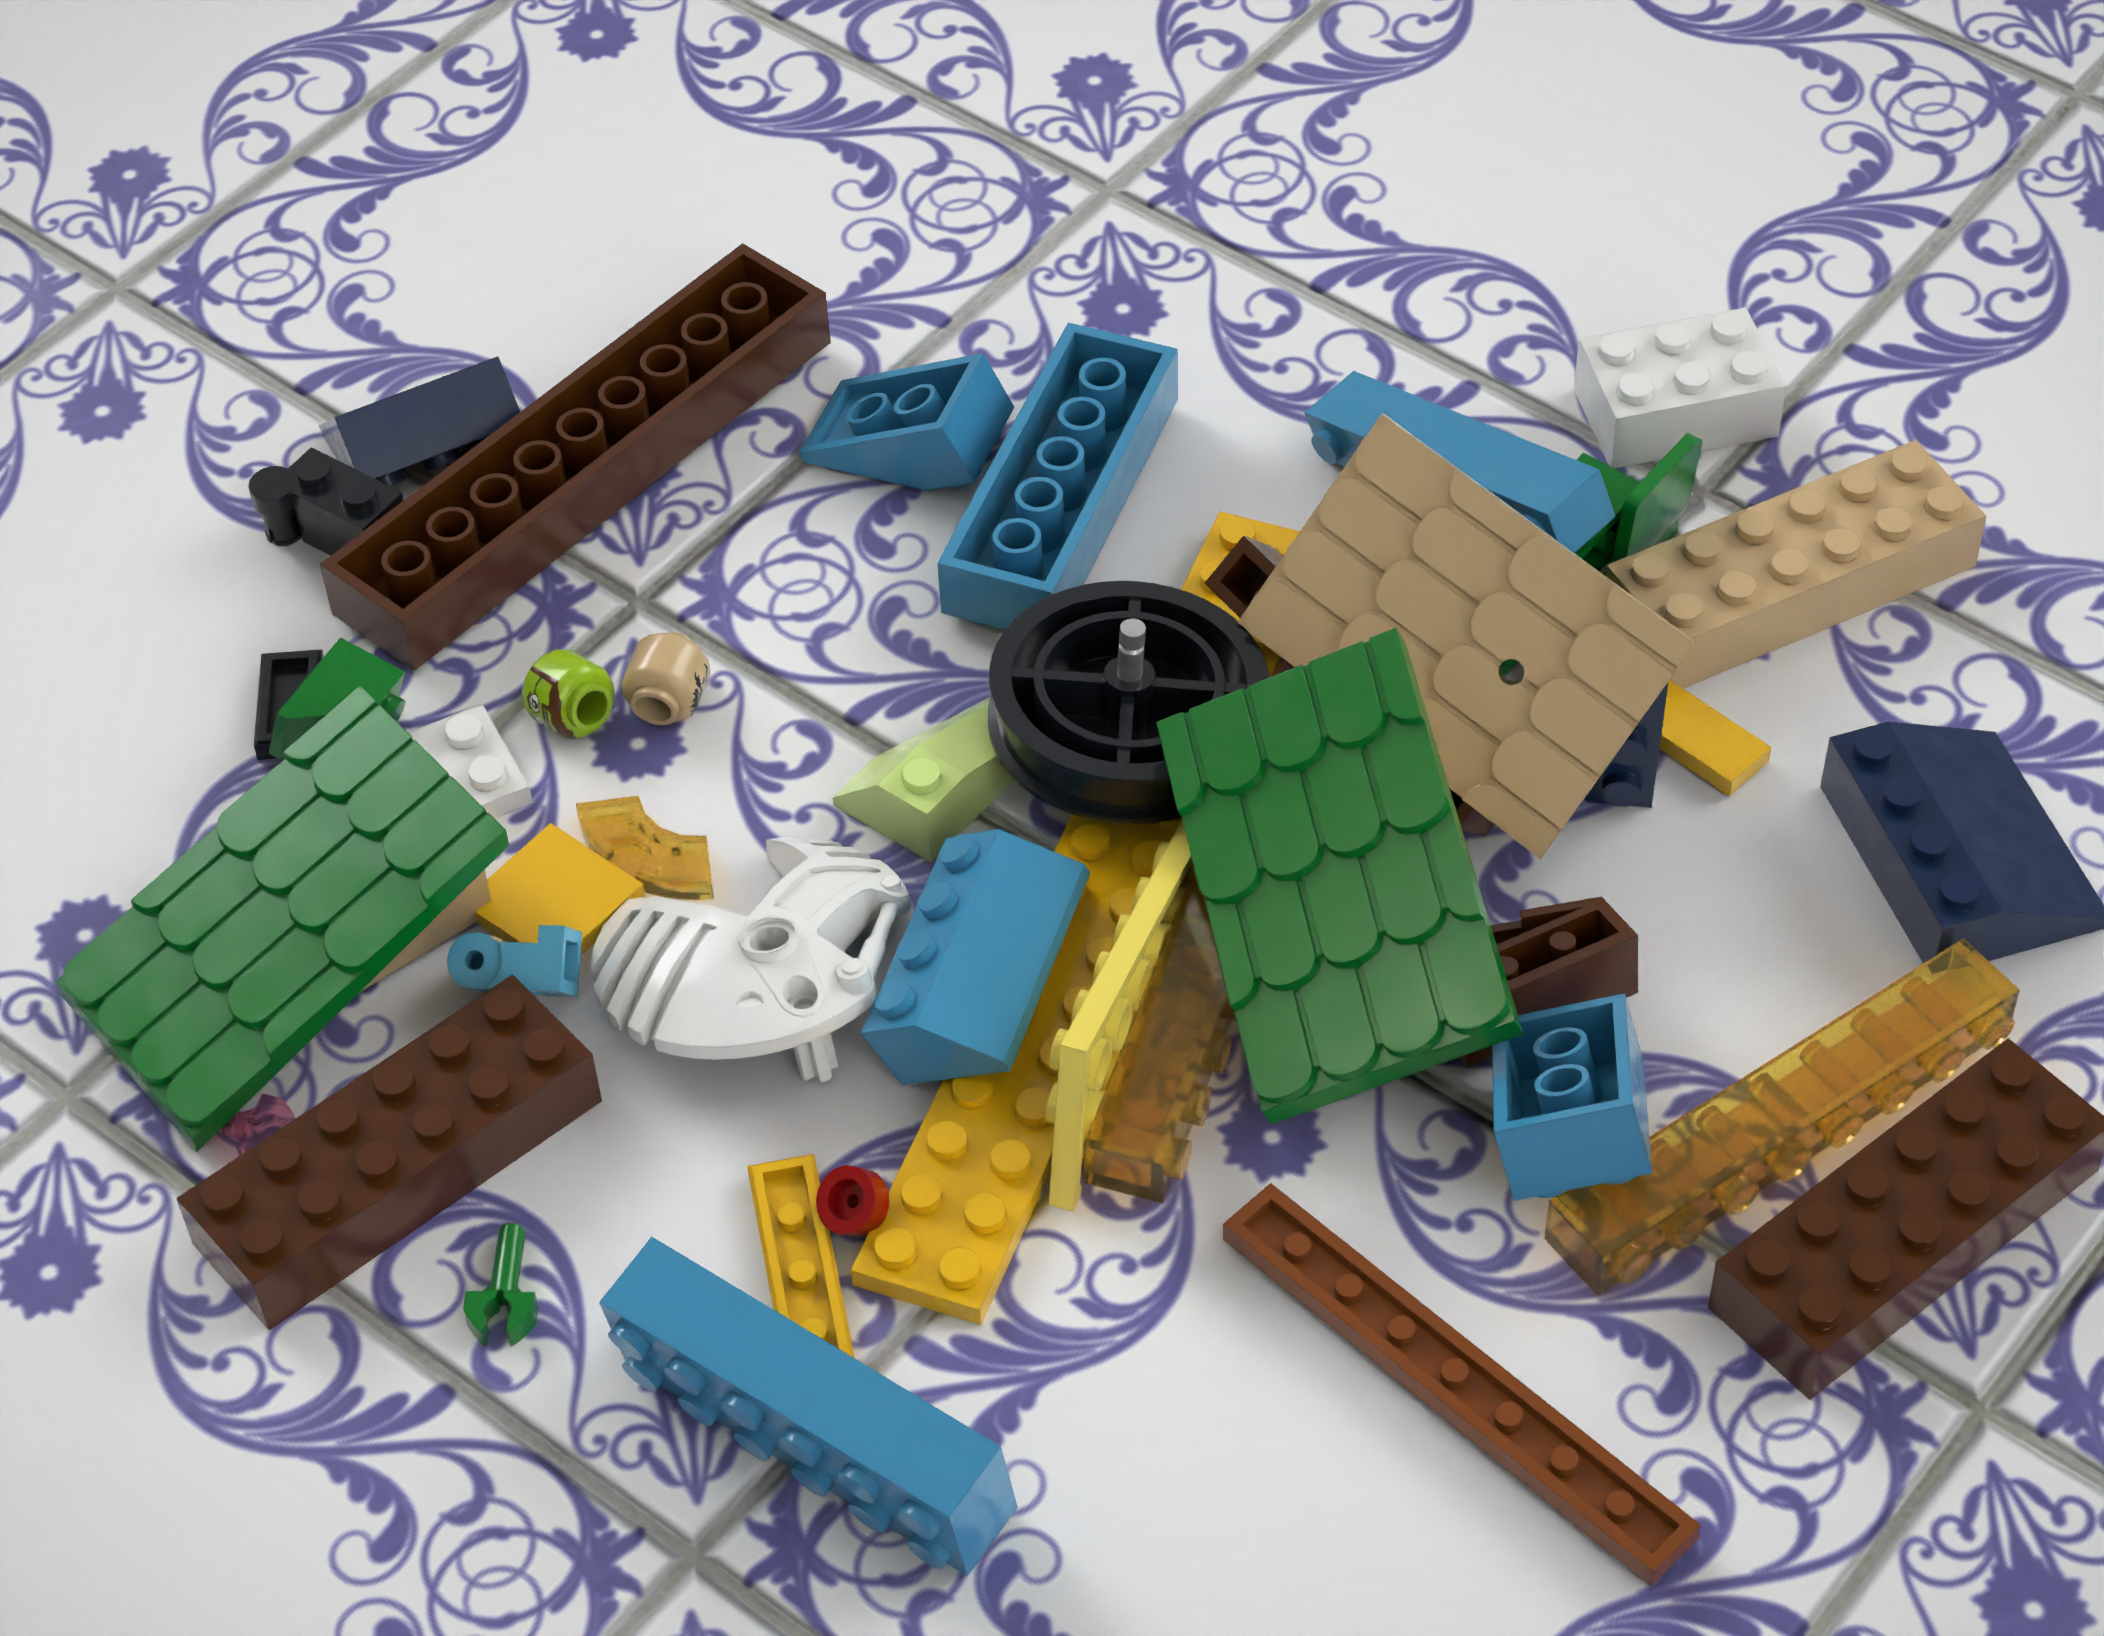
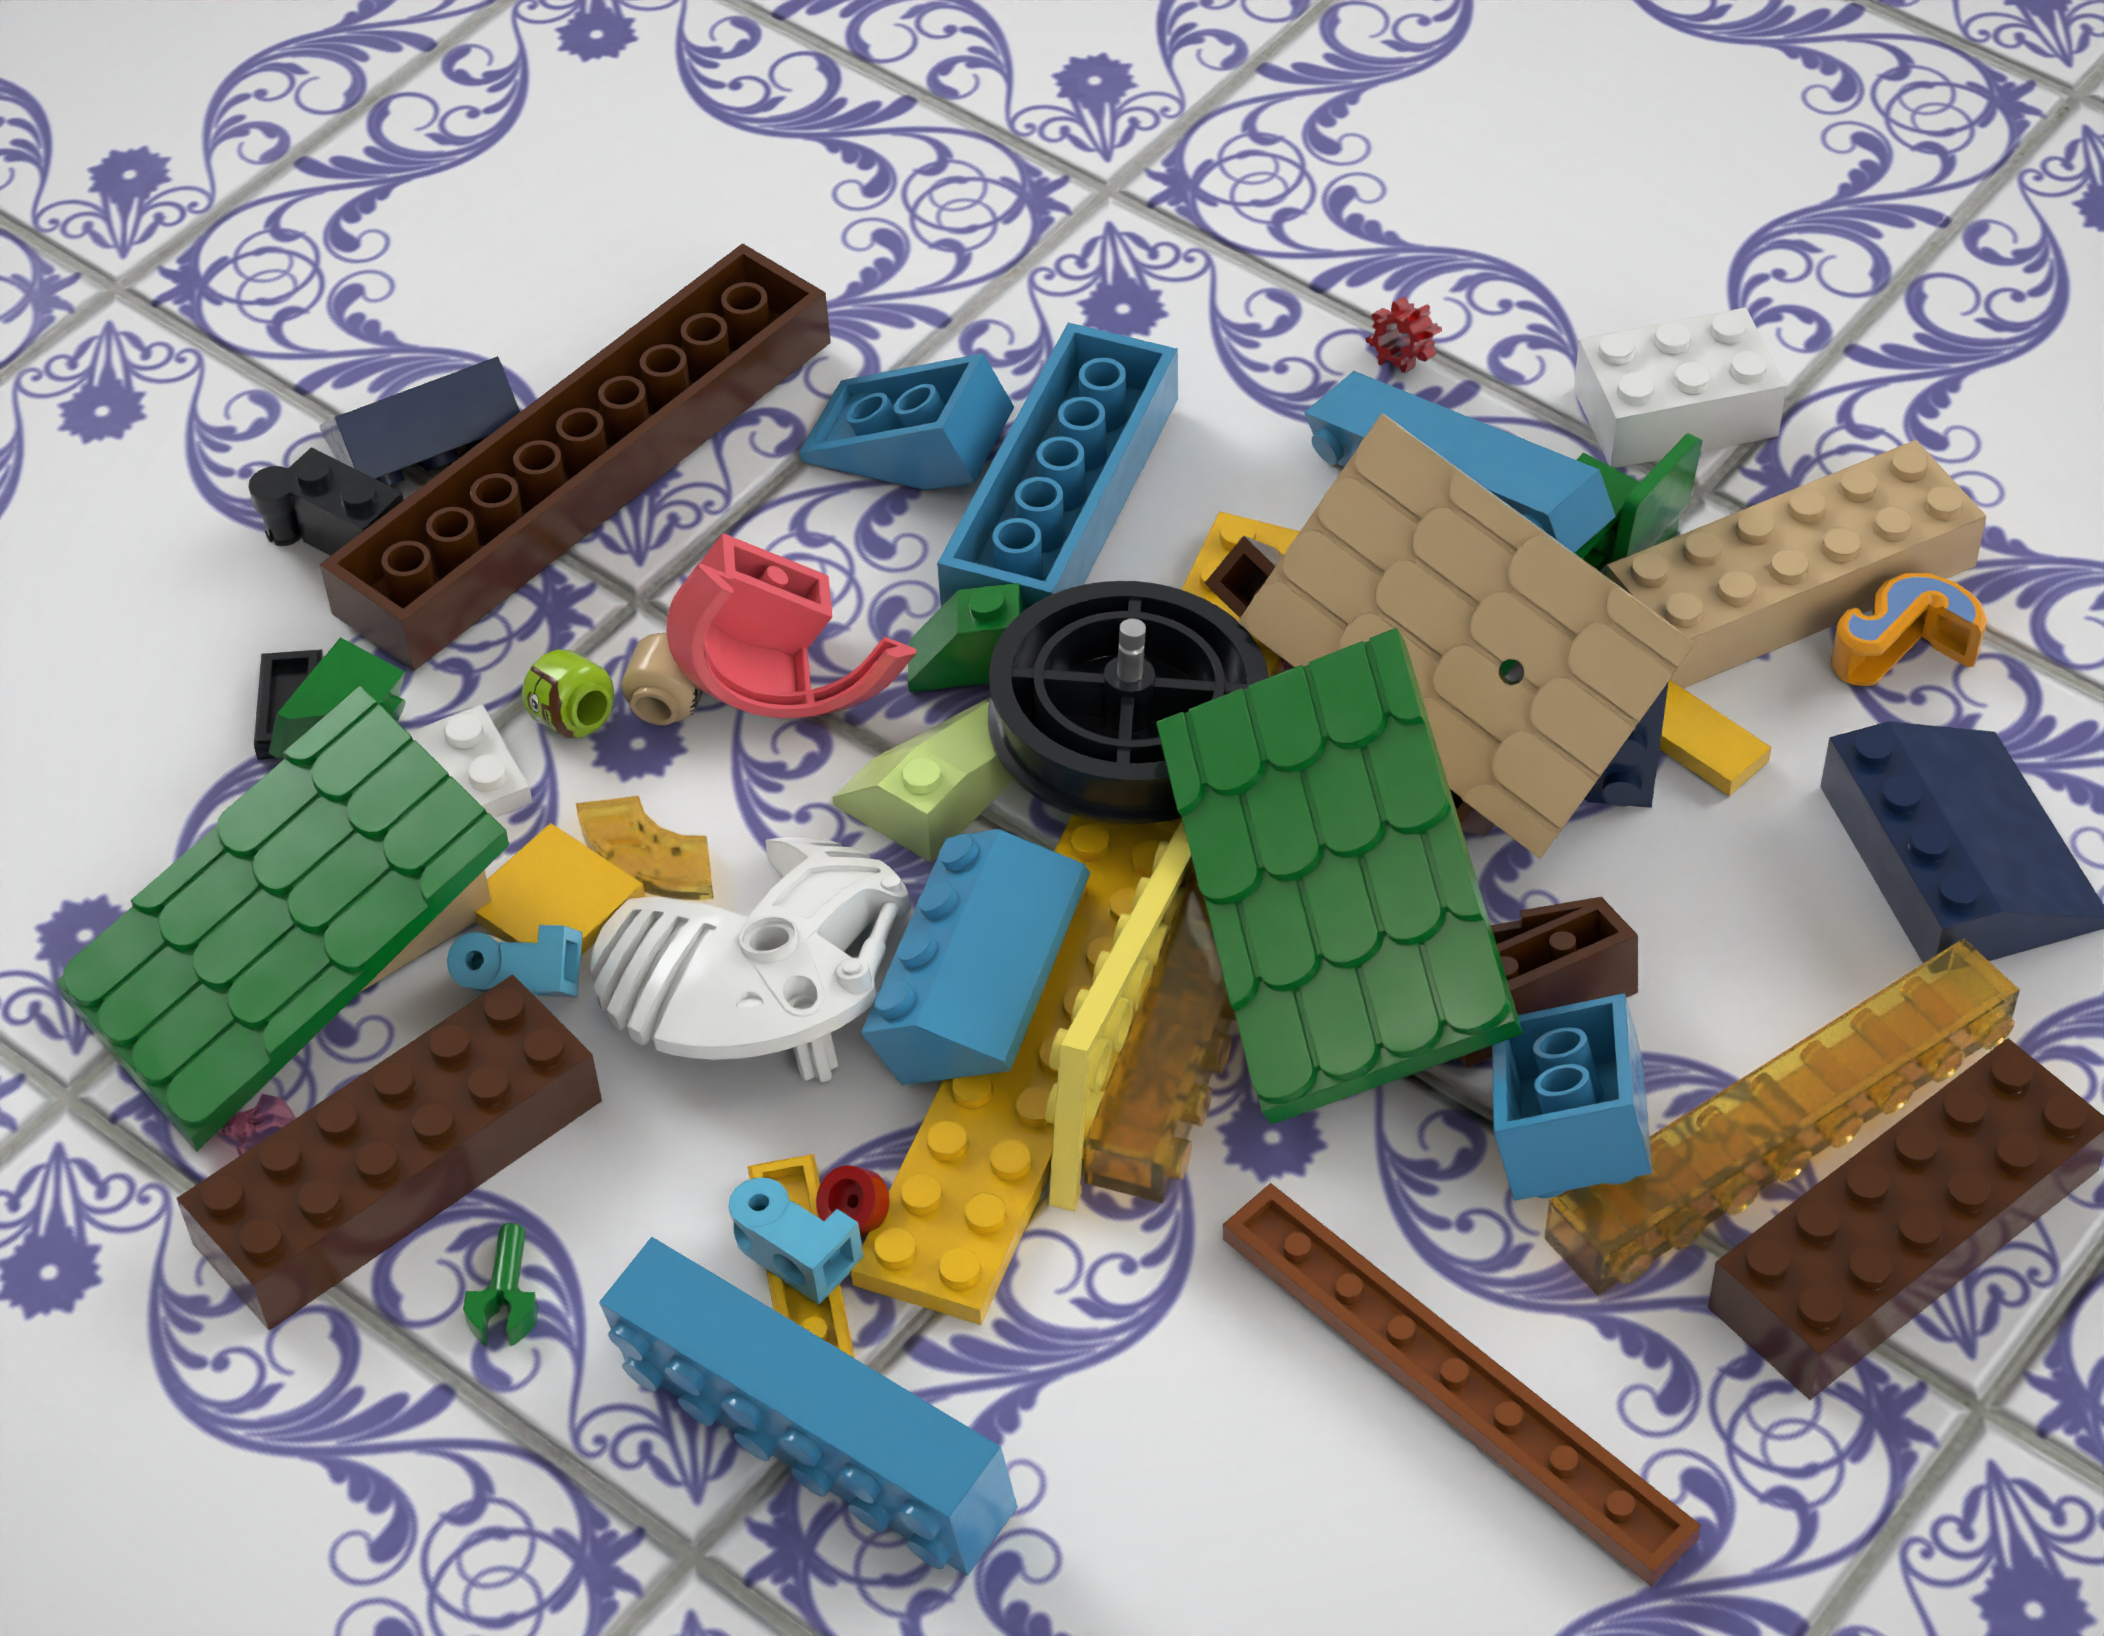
(746, 631): none -> coral piece
(791, 1240): none -> medium azure leg
(961, 637): none -> green slope
(1399, 348): none -> red gear
(1902, 614): none -> light orange animal

